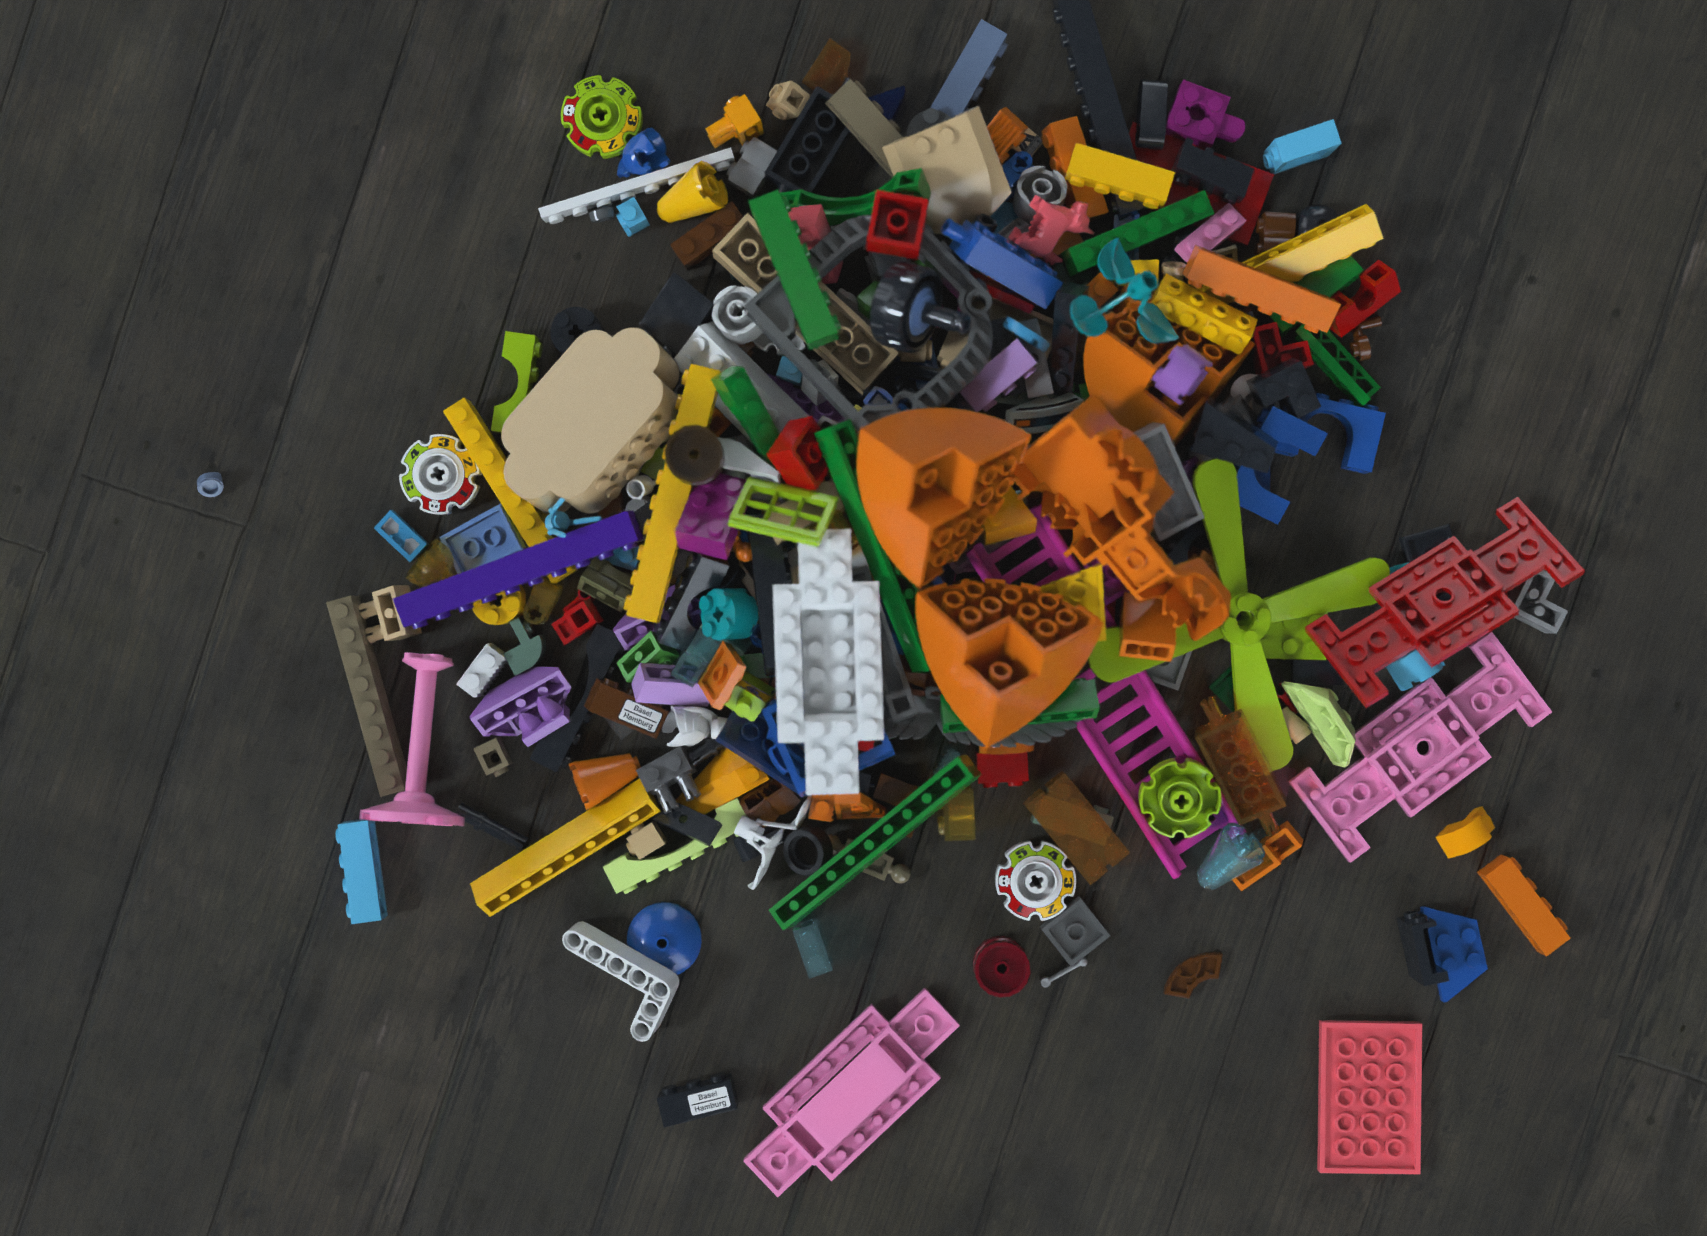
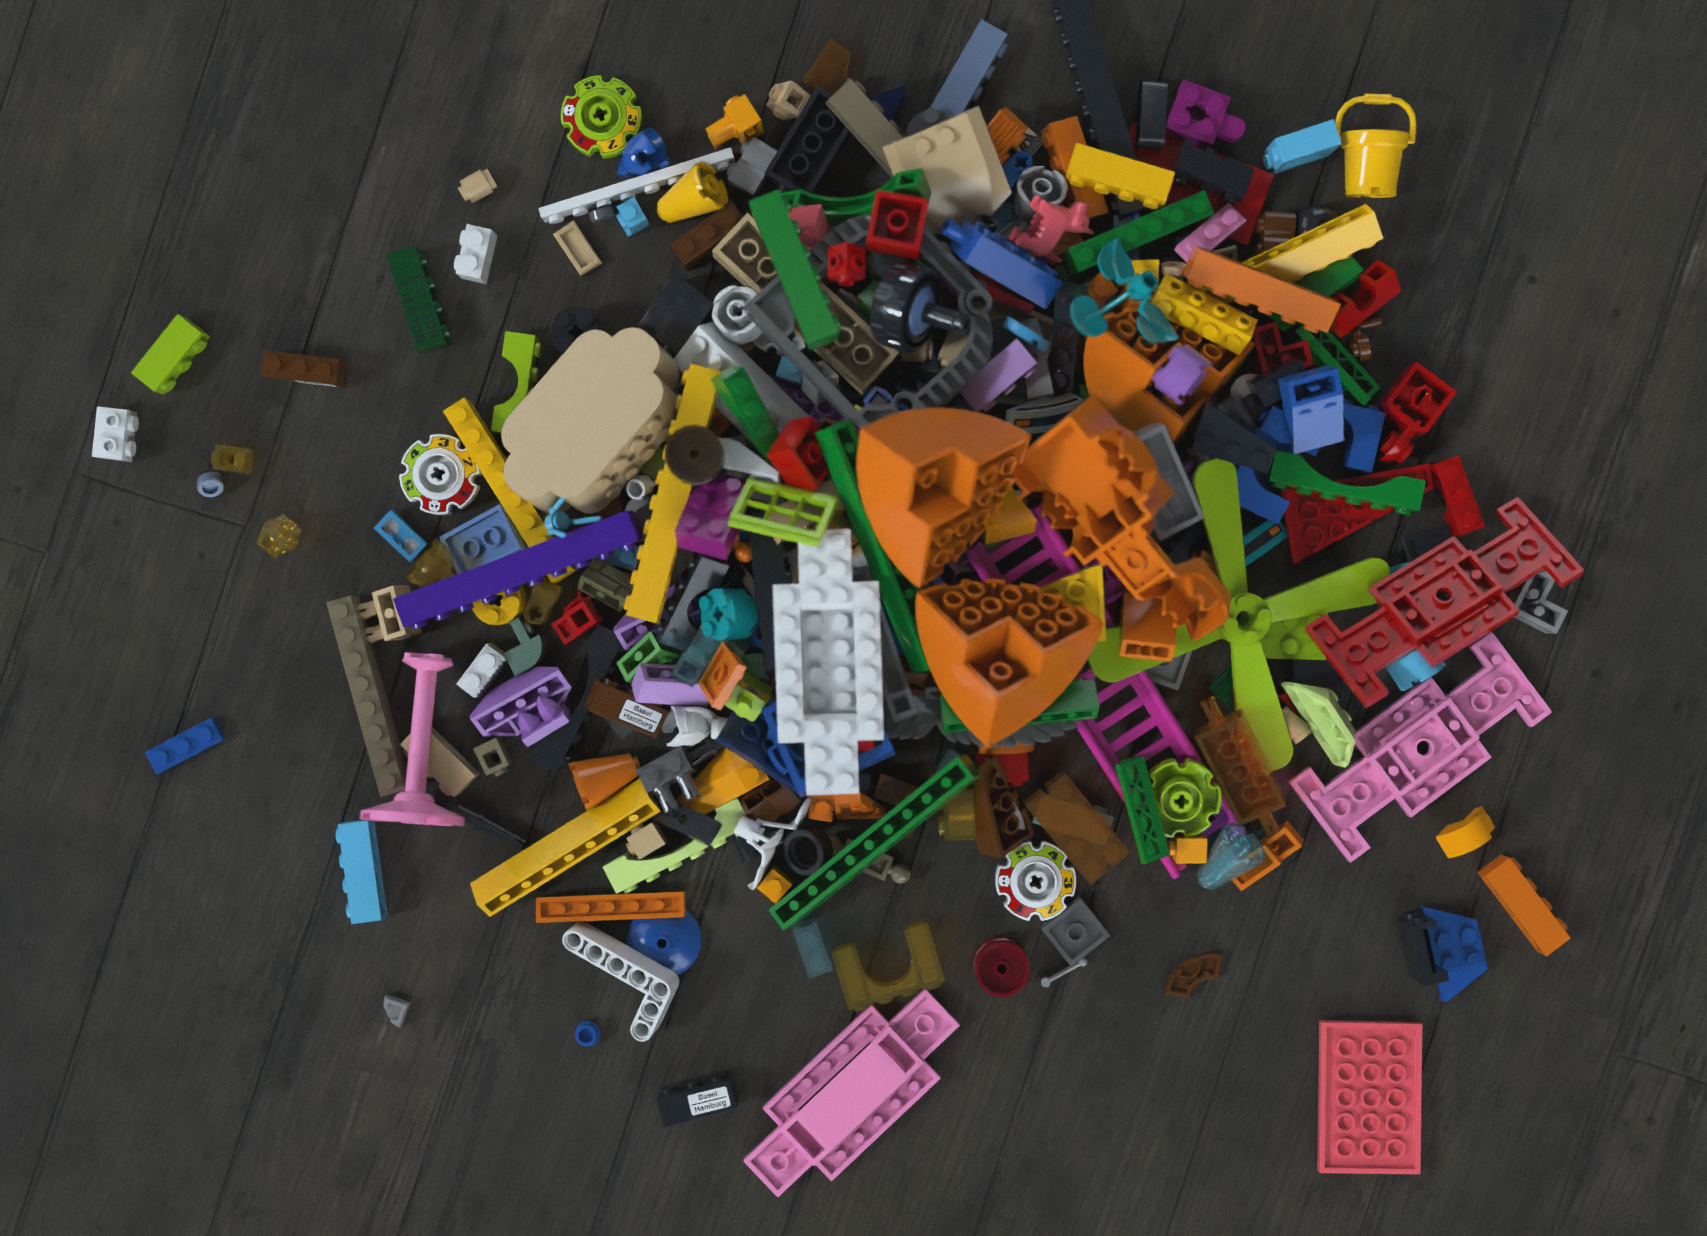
(115, 434): none -> white brick
(171, 355): none -> lime brick
(185, 745): none -> blue plate
(242, 460): none -> clear yellow brick
(279, 536): none -> clear yellow brick
(304, 369): none -> reddish brown brick
(396, 1009): none -> light grey tile
(419, 300): none -> dark green brick
(446, 765): none -> tan brick
(475, 253): none -> white brick
(477, 185): none -> tan brick
(577, 248): none -> tan tile
(587, 1033): none -> blue plate
(611, 907): none -> orange plate
(775, 884): none -> light orange brick
(846, 263): none -> red brick
(863, 990): none -> clear yellow arch
(999, 817): none -> reddish brown wedge
(1142, 809): none -> green fence
(1188, 849): none -> light orange brick
(1262, 539): none -> teal slope
(1293, 471): none -> green arch
(1313, 408): none -> blue slope
(1318, 522): none -> red wing
(1374, 154): none -> yellow piece
(1412, 408): none -> red brick
(1461, 506): none -> red arch

